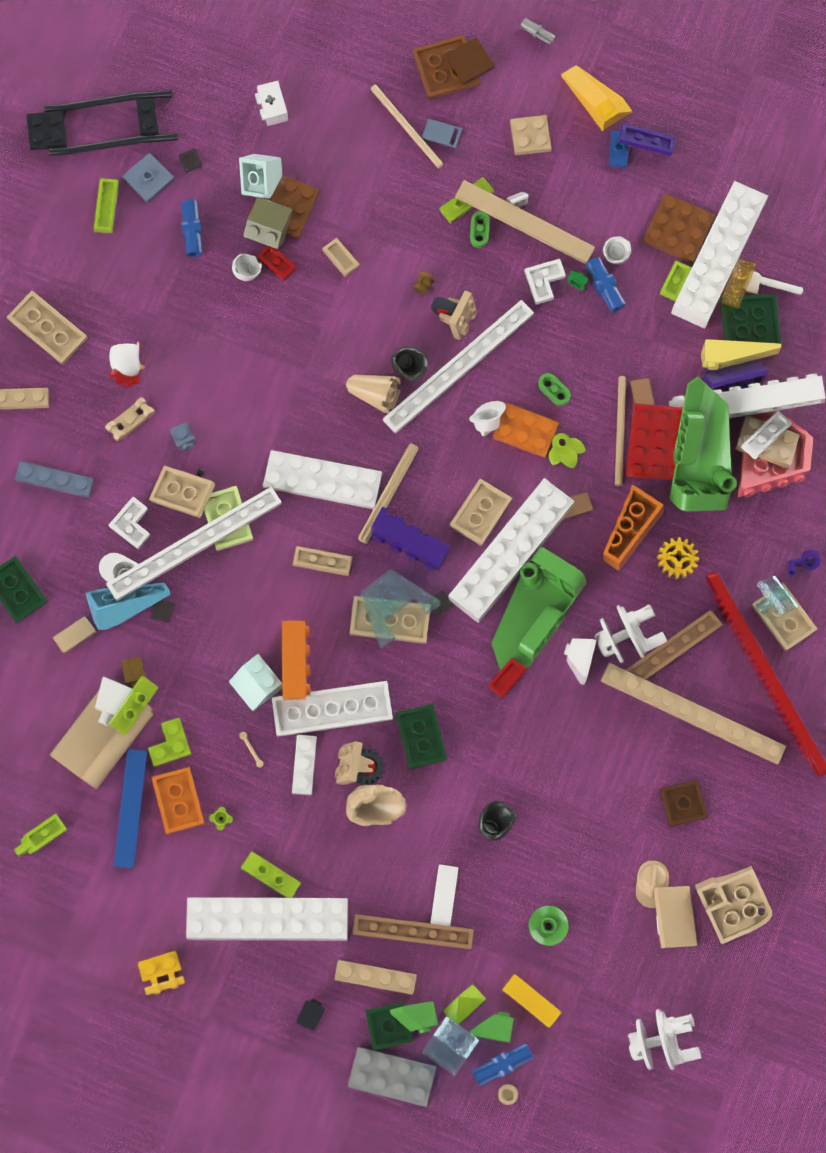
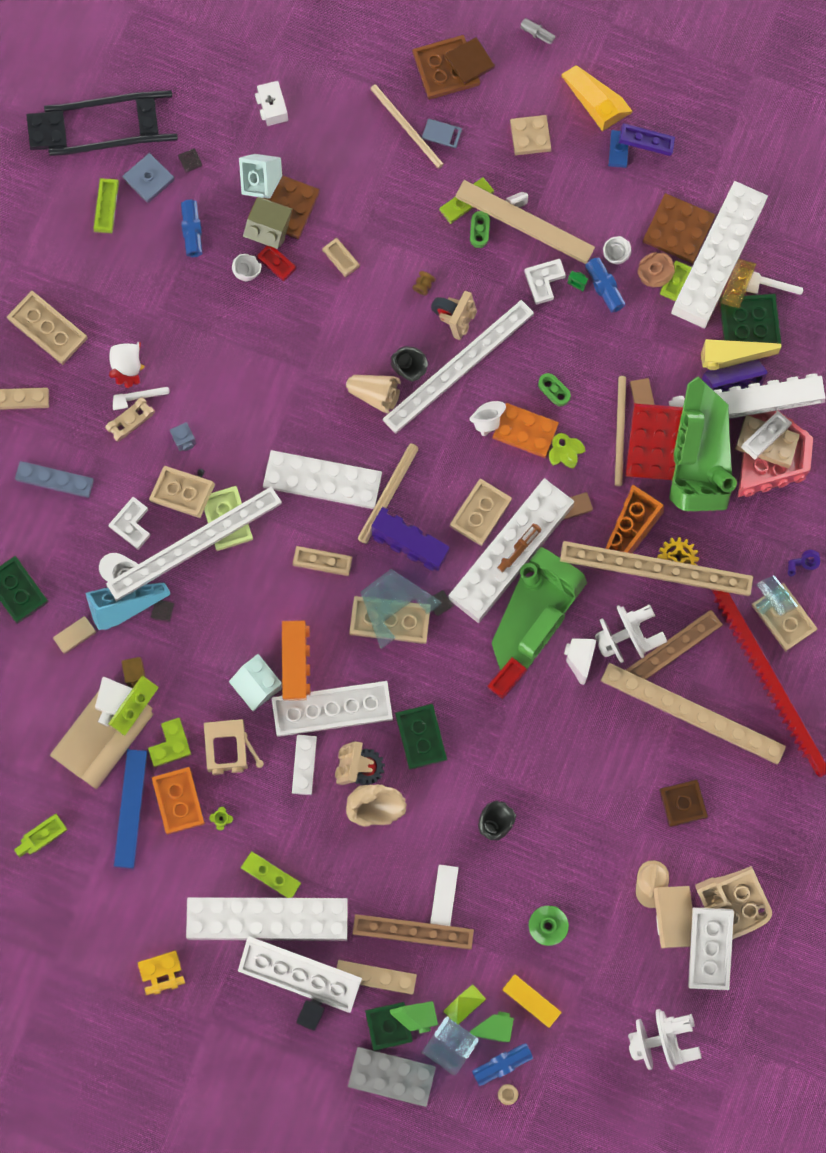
(119, 400): none -> white piece
(225, 729): none -> tan window
(299, 974): none -> white plate
(519, 547): none -> dark orange piece
(656, 269): none -> nougat tile
(656, 568): none -> tan plate
(710, 948): none -> white plate

